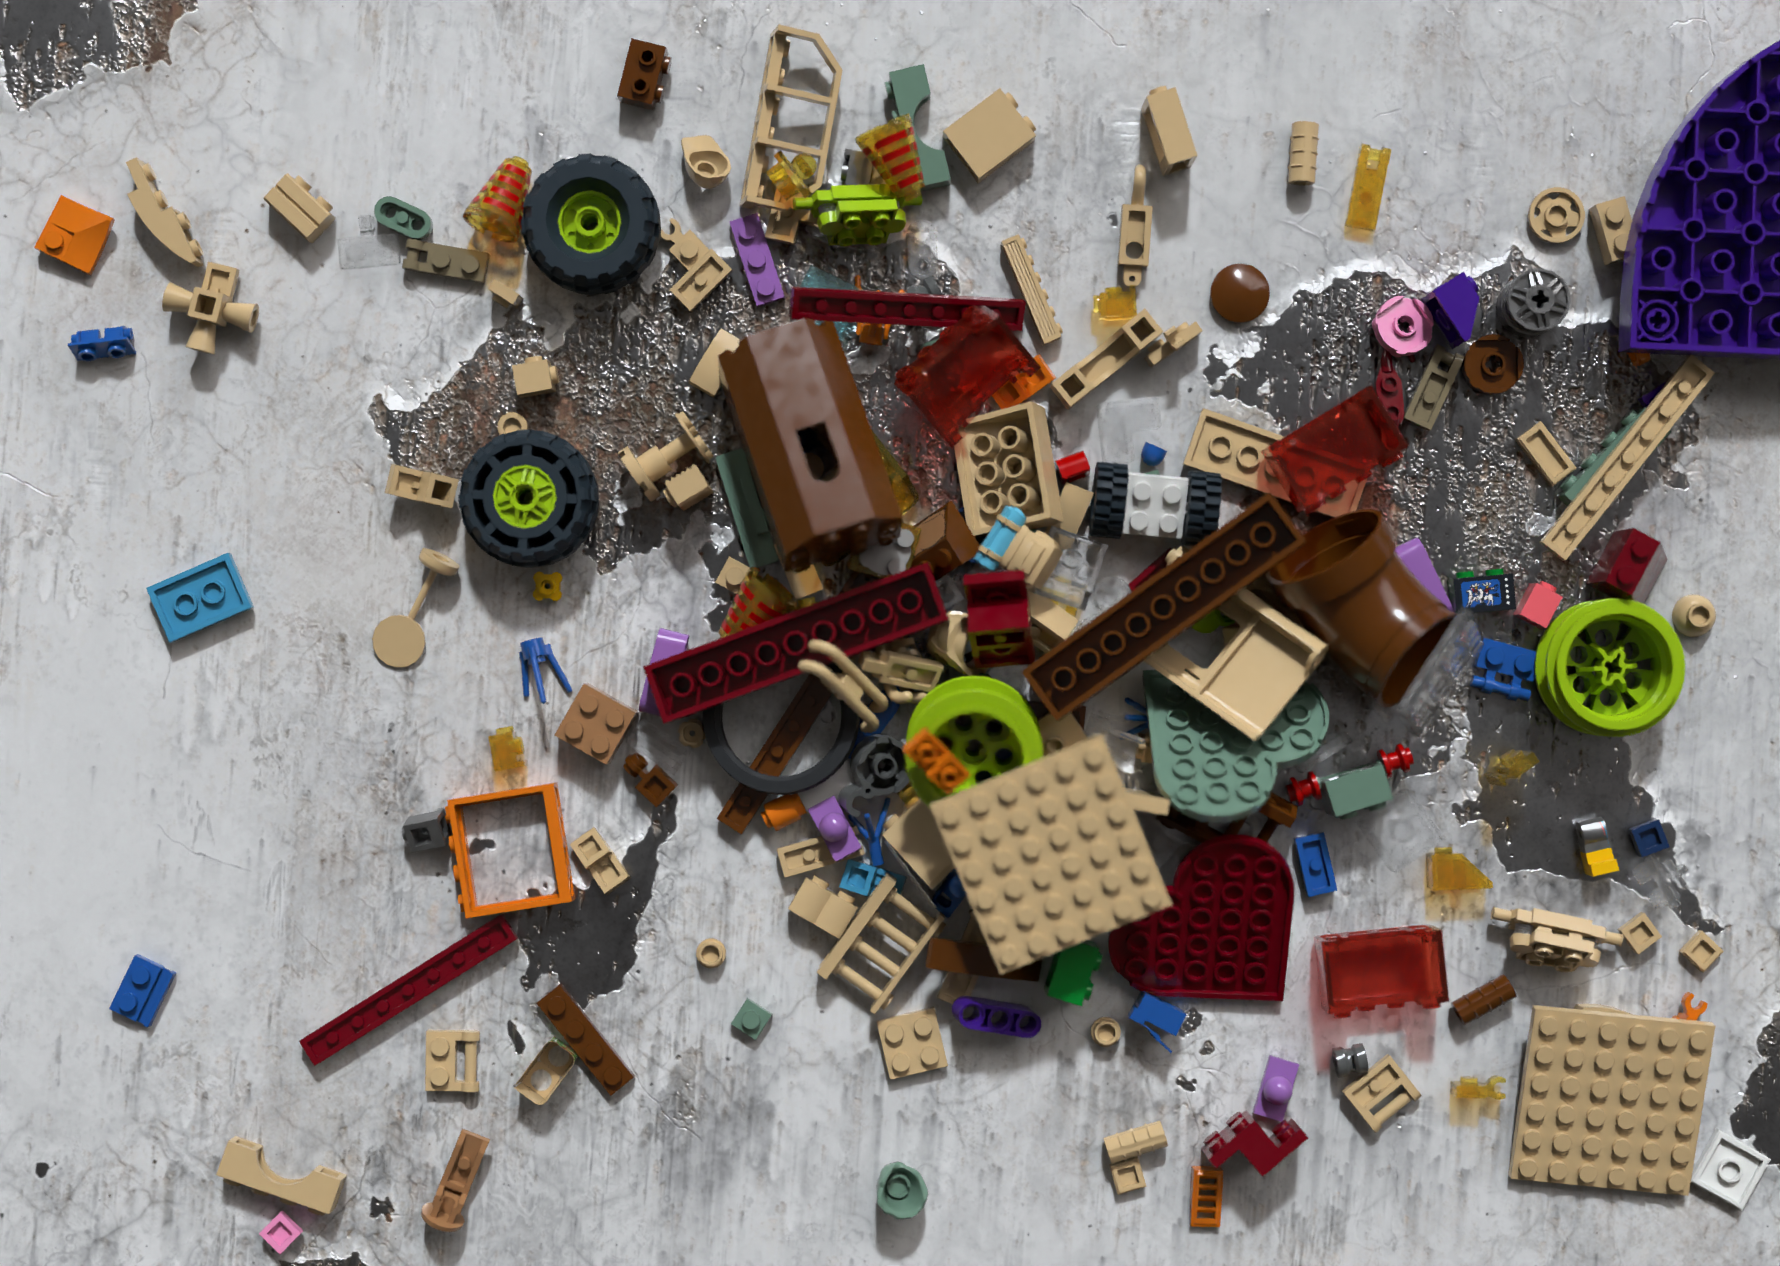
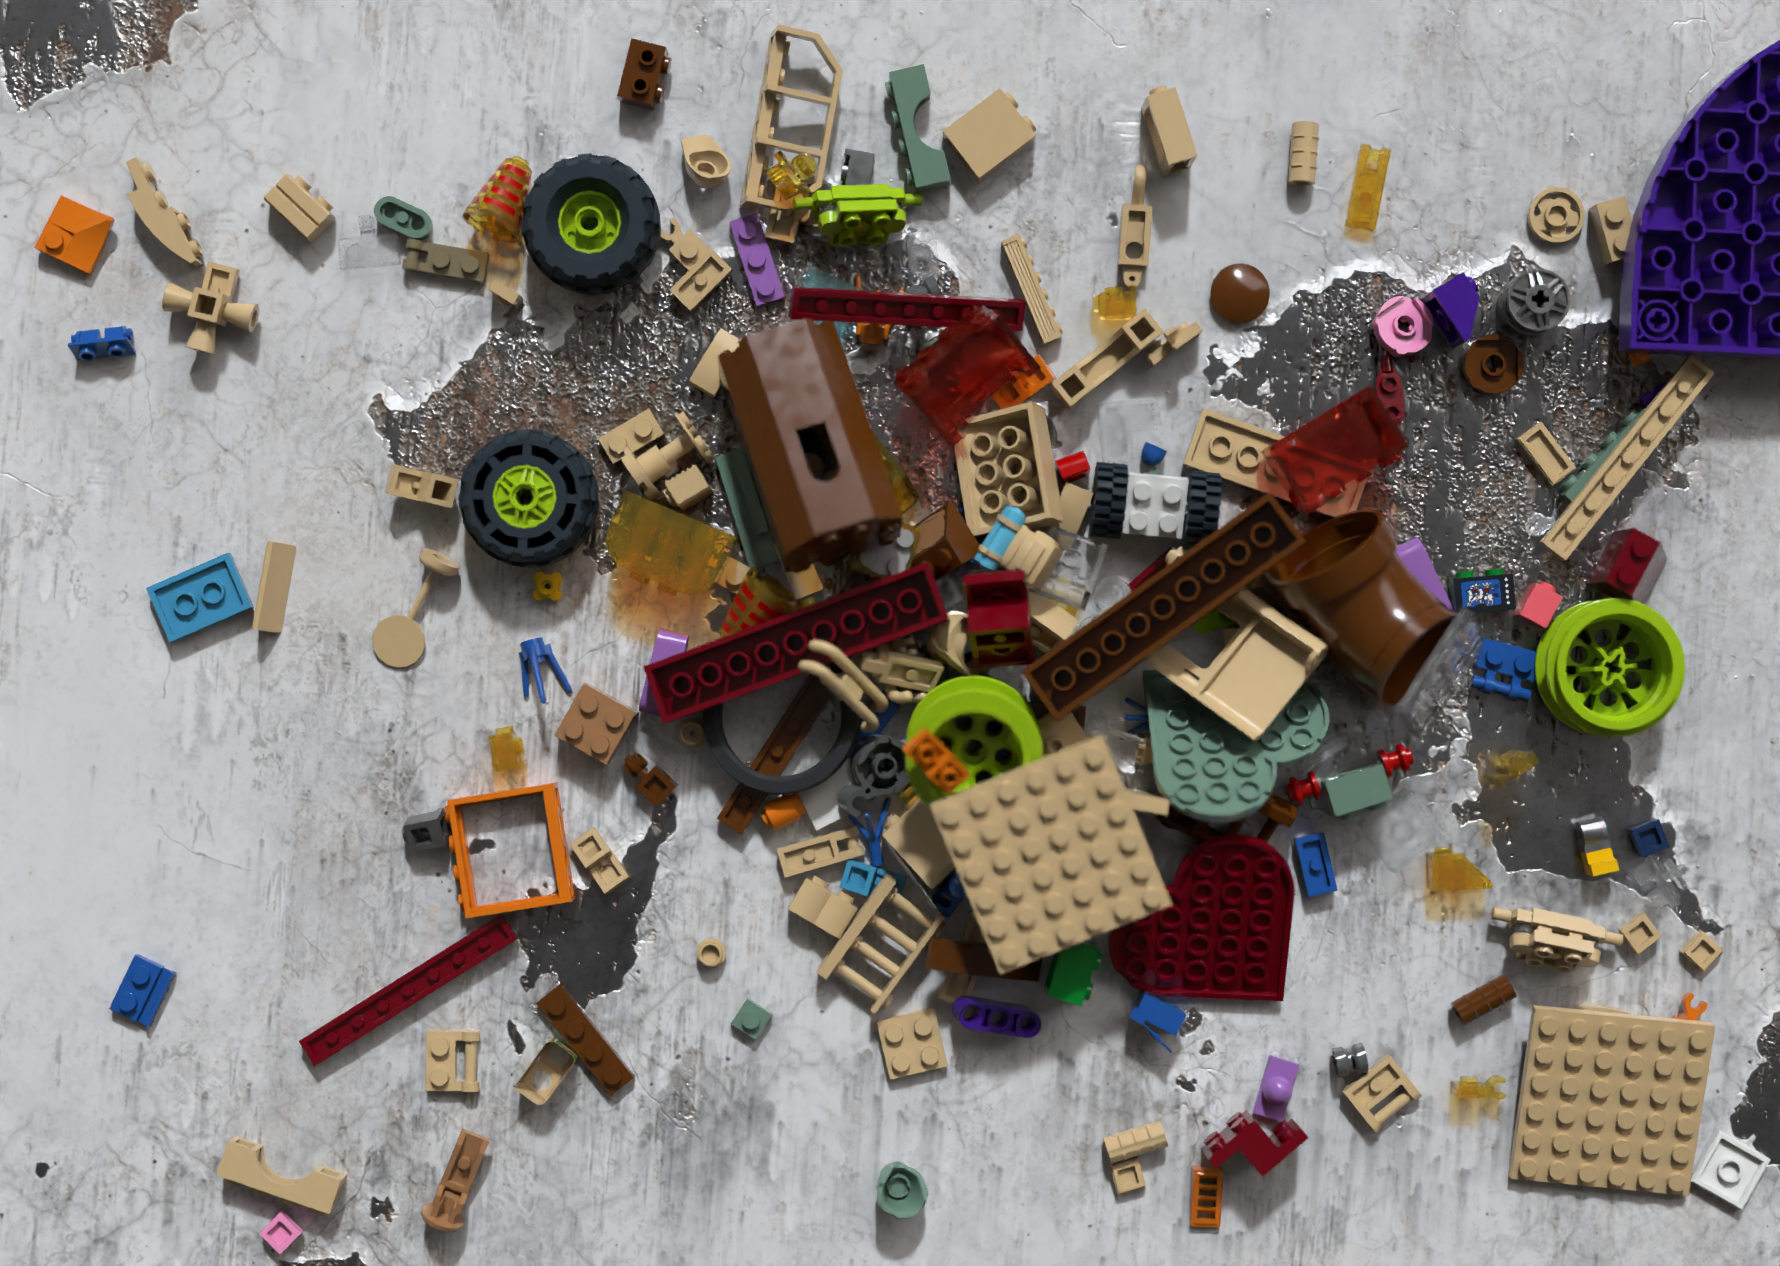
(274, 587): none -> tan slope
(511, 422): tan tile -> none
(535, 377): tan brick -> none
(634, 433): none -> tan plate
(668, 547): none -> clear yellow brick
(834, 828): medium lavender tile -> none
(895, 156): clear yellow cone -> none
(1105, 1031): tan plate -> none
(1381, 969): clear red windscreen -> none
(1432, 388): dark tan plate -> none
(1693, 615): tan piece -> none

